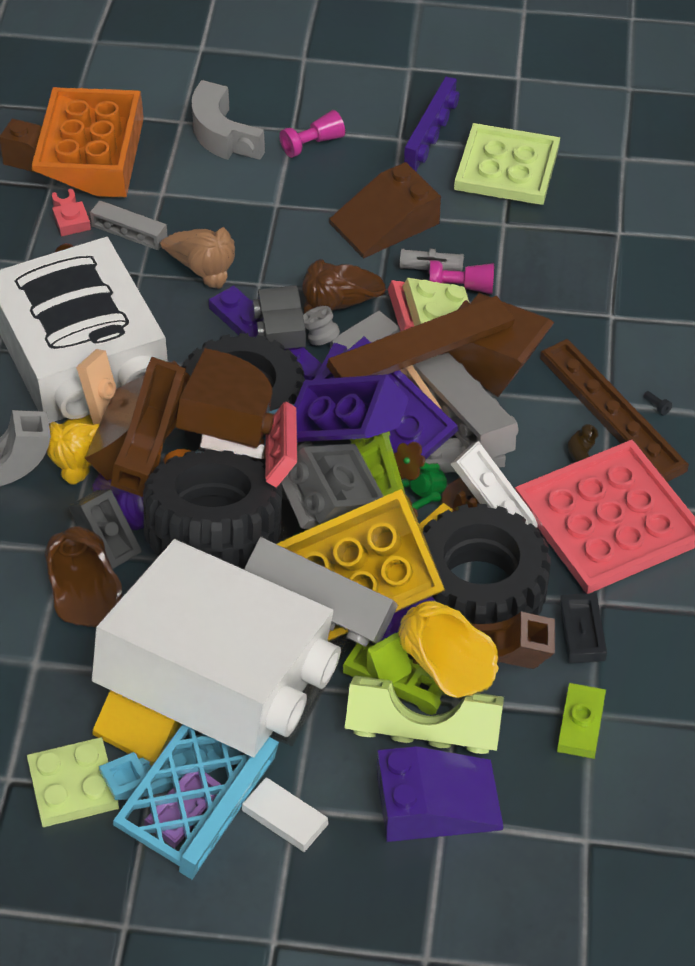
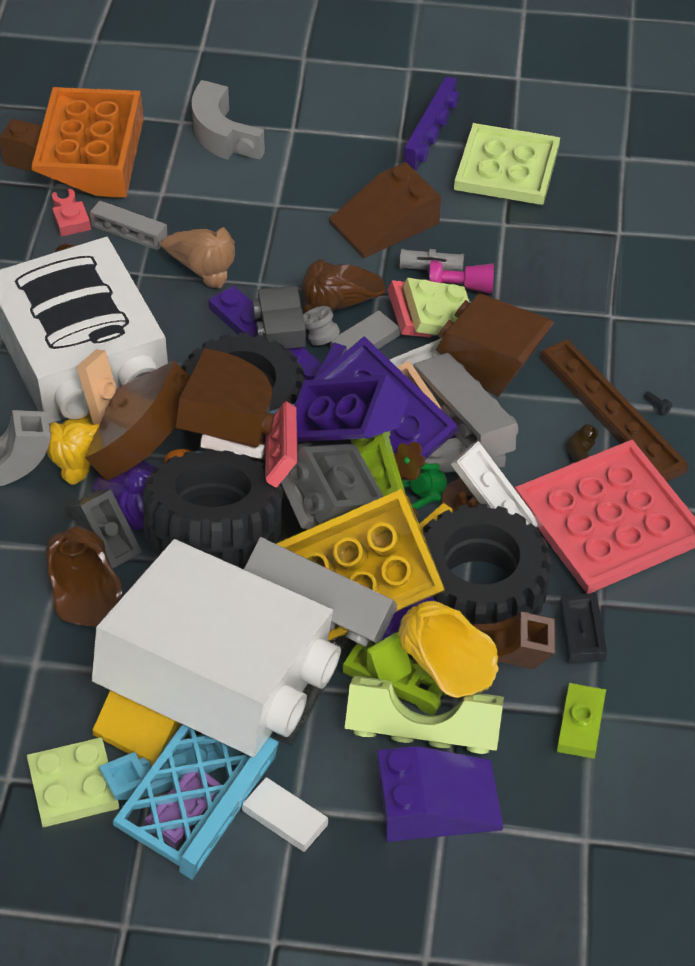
(149, 426): reddish brown arch -> none
(325, 128): dark pink piece -> none
(423, 340): reddish brown tile -> none

